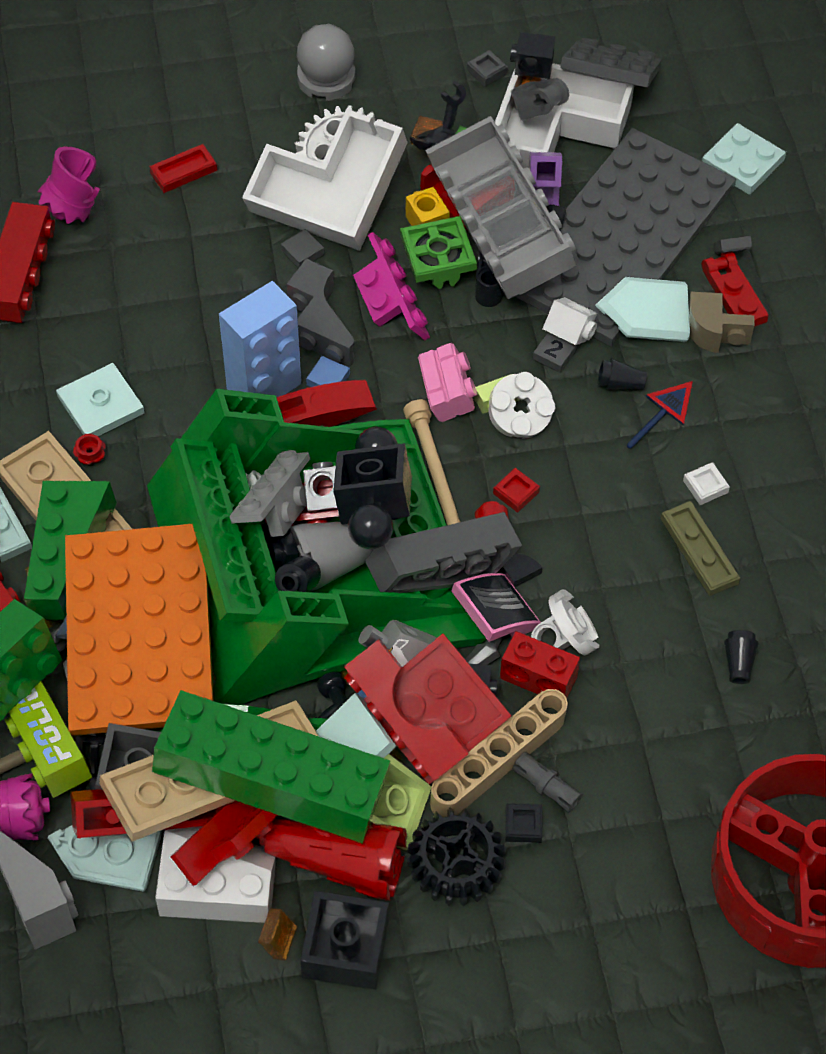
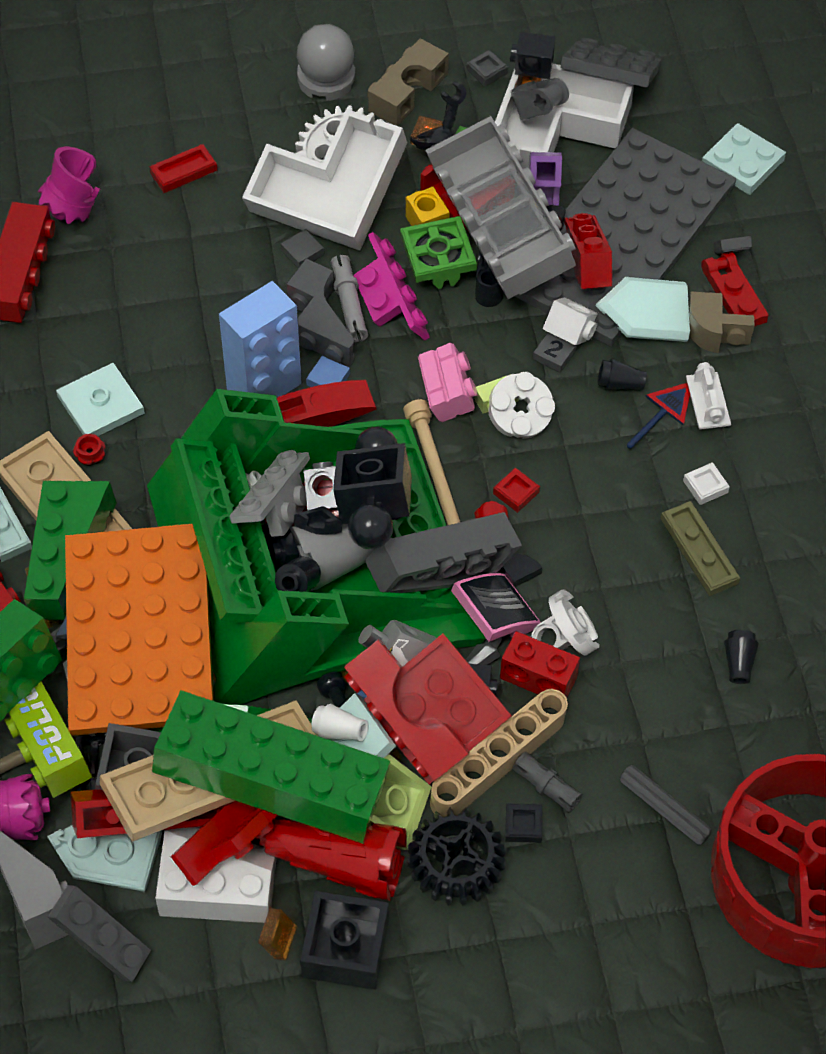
(99, 933): none -> dark grey plate
(317, 520): none -> black tile
(338, 724): none -> white cone
(346, 287): none -> light grey pin
(419, 66): none -> dark tan arch
(592, 251): none -> red slope
(665, 804): none -> dark grey axle
(708, 398): none -> white hinge

